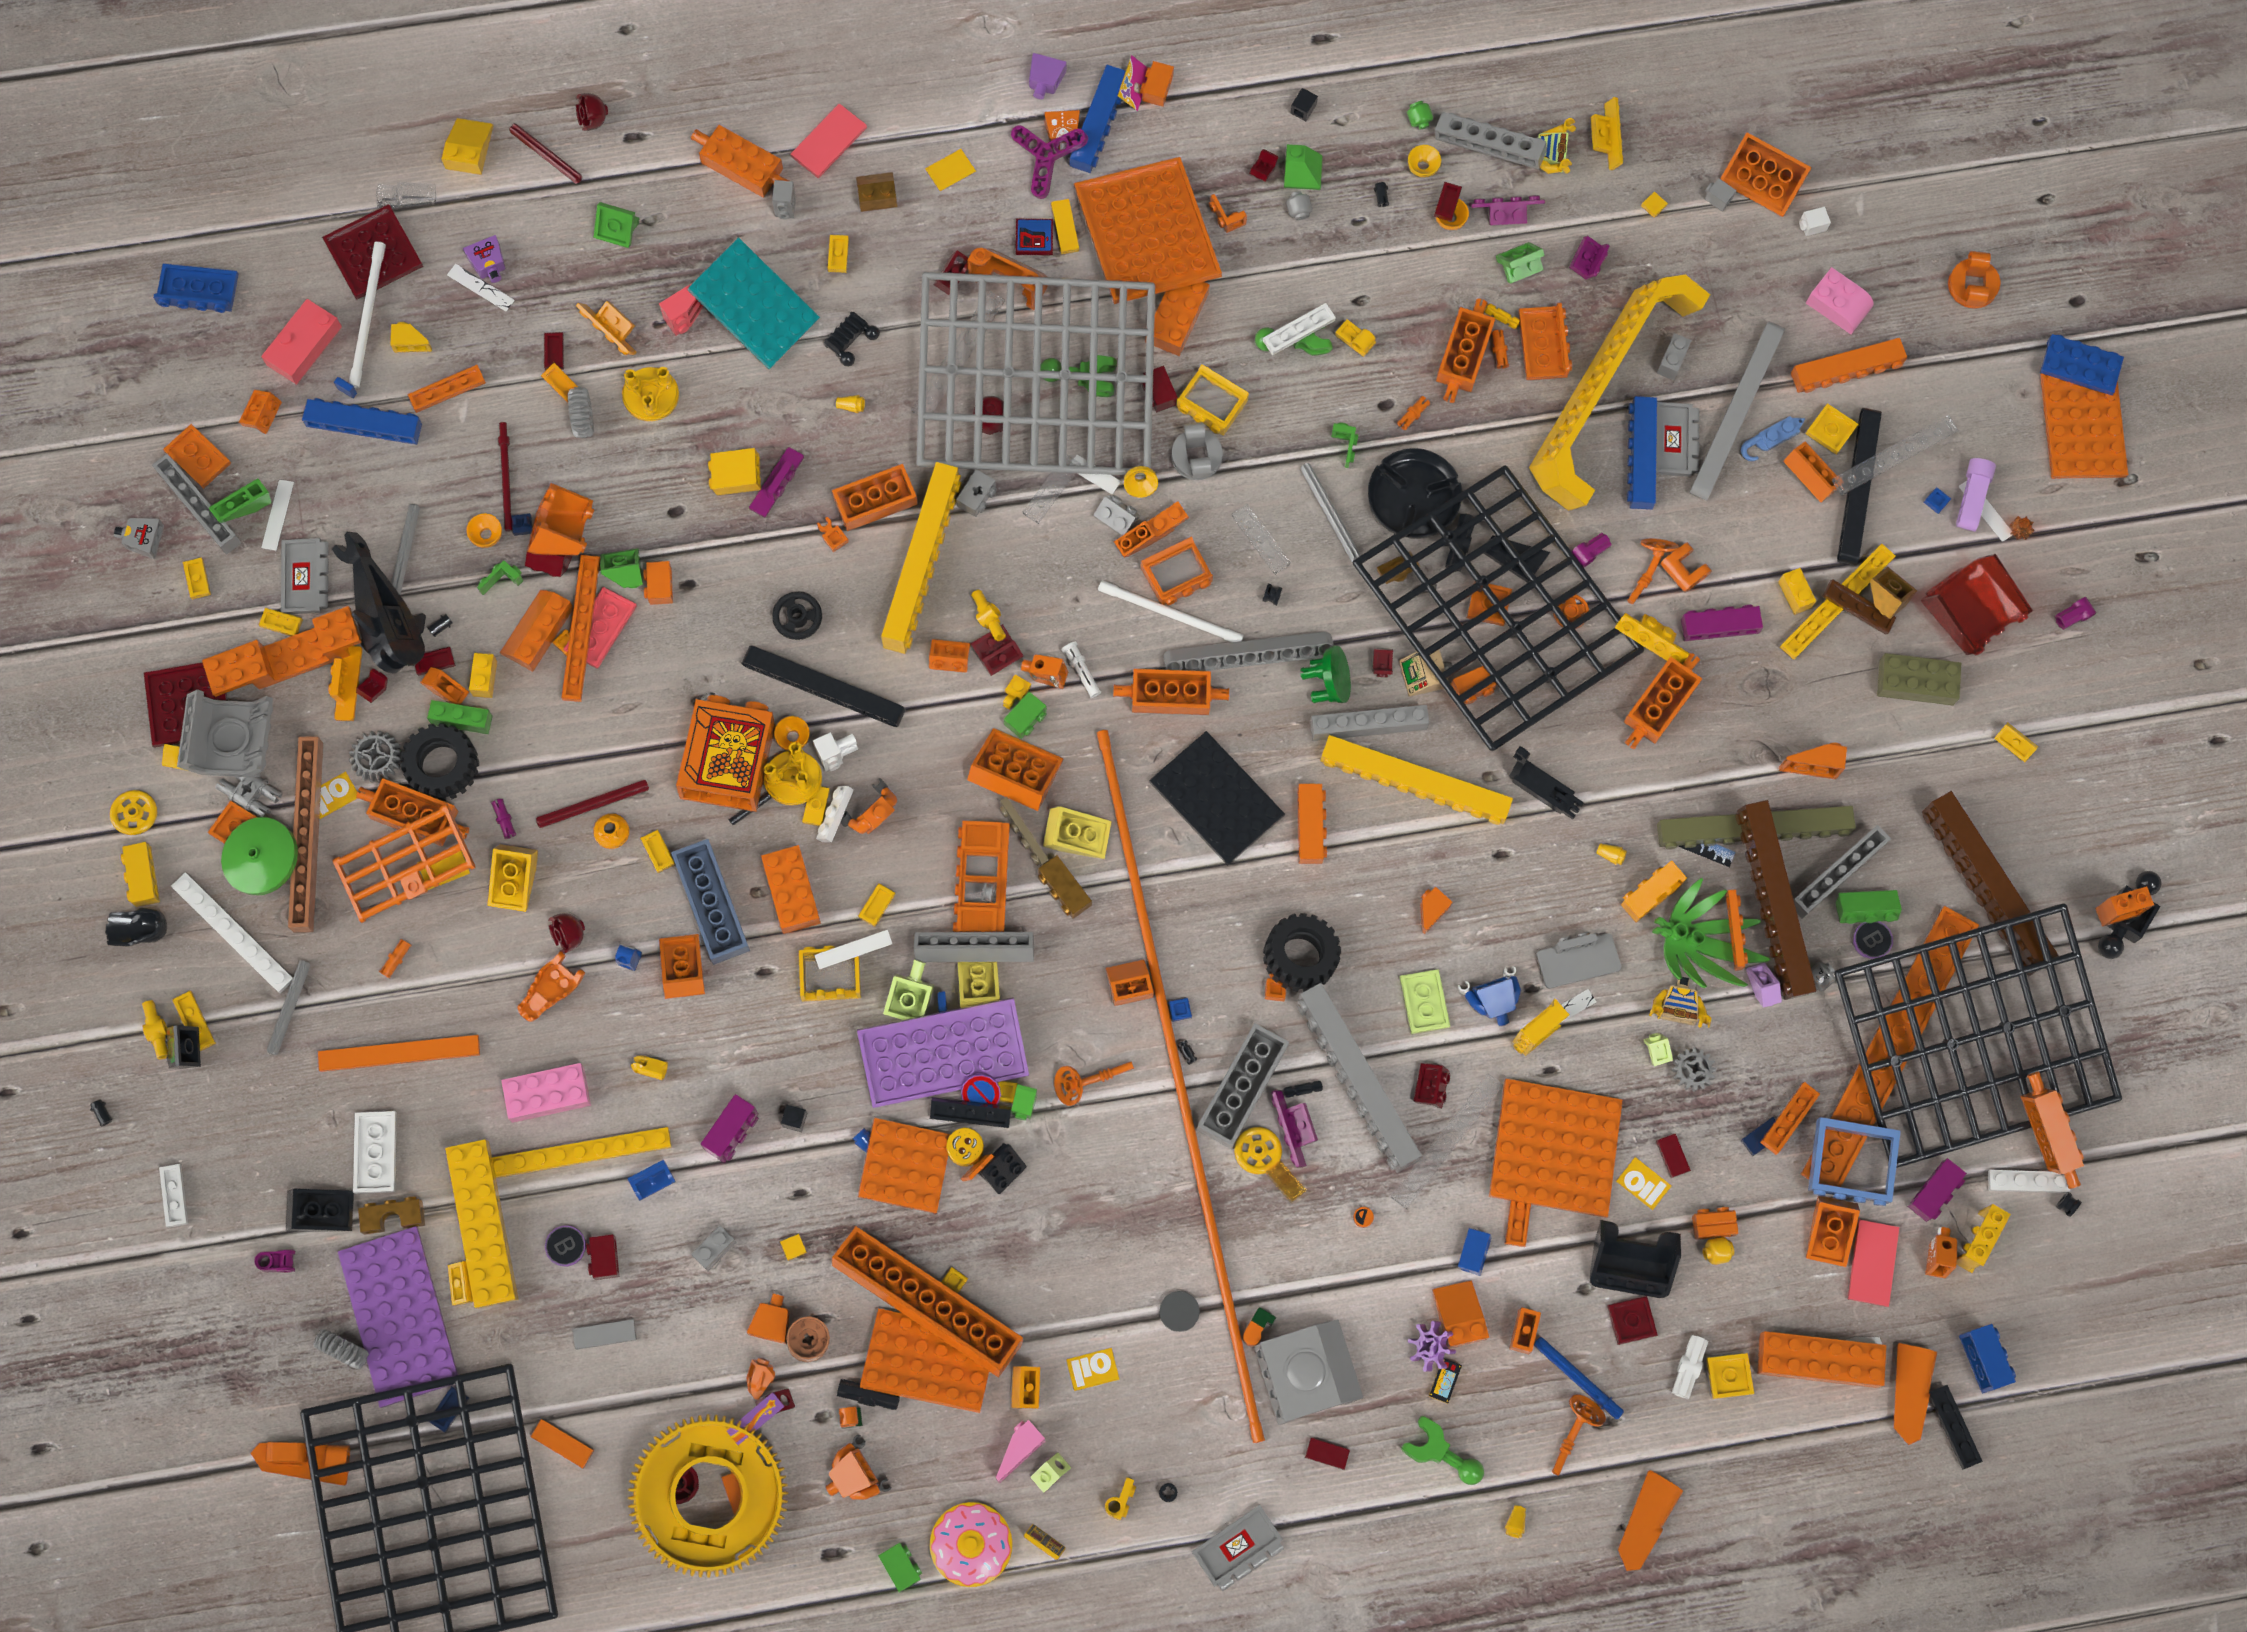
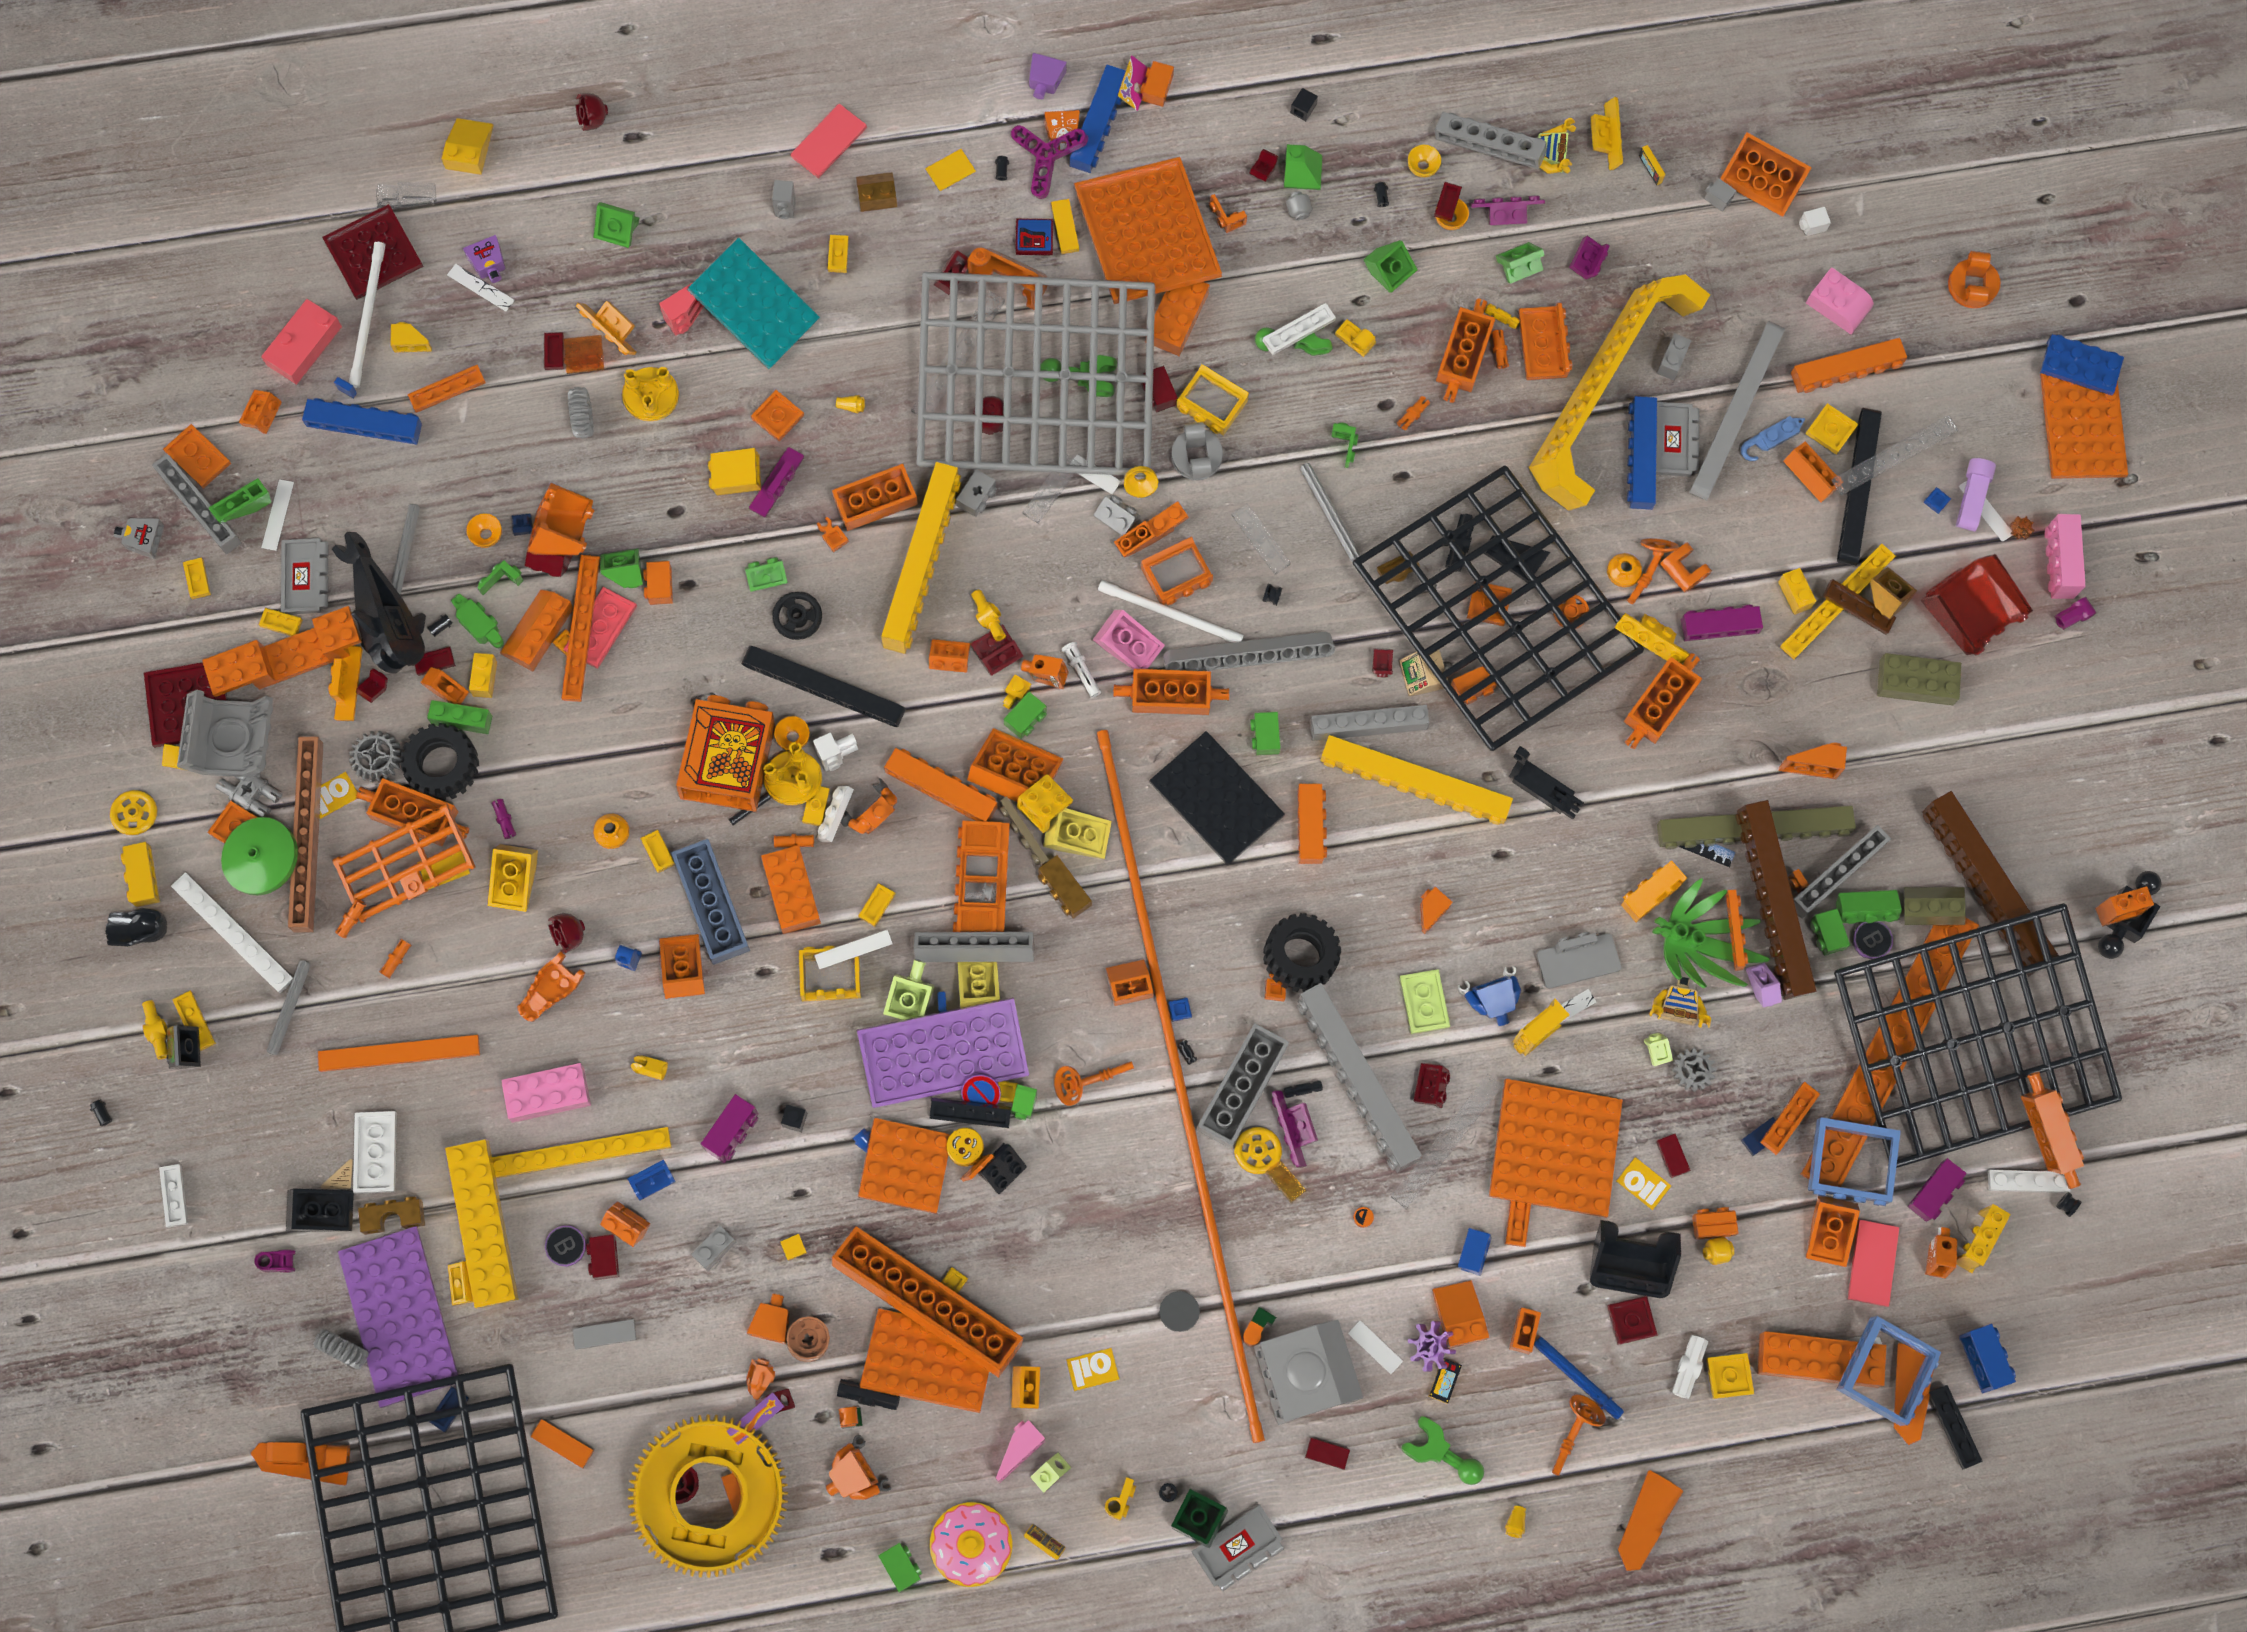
(196, 288): blue bracket -> none
(340, 1179): none -> tan sticker
(350, 918): none -> orange pin
(476, 622): none -> bright green hinge
(504, 442): dark red bar -> none
(545, 153): dark red axle -> none
(558, 381): light orange tile -> none
(584, 354): none -> clear orange hinge
(592, 803): dark red axle -> none
(625, 1224): none -> orange brick
(739, 160): orange brick -> none
(765, 574): none -> bright green bracket
(777, 415): none -> orange plate
(794, 840): none -> orange pin
(846, 335): black gear -> none
(940, 786): none -> orange brick
(1001, 168): none -> black pin
(1043, 802): none -> yellow bracket
(1128, 641): none -> bright pink slope
(1199, 1518): none -> dark green brick
(1266, 733): none -> bright green brick
(1336, 675): green piece -> none
(1375, 1347): none -> white sticker
(1390, 265): none -> bright green slope
(1411, 486): black piece -> none
(1420, 115): bright green head -> none
(1587, 552): magenta piece -> none
(1612, 853): yellow cone -> none
(1620, 577): none -> light orange piece
(1652, 165): none -> yellow tile
(1654, 204): yellow tile -> none
(1798, 881): none -> orange plate
(1823, 975): light grey head -> none
(1830, 932): none -> bright green brick
(1859, 1357): none -> medium blue window
(1934, 905): none -> olive slope
(2016, 742): yellow plate -> none
(2065, 556): none -> bright pink brick

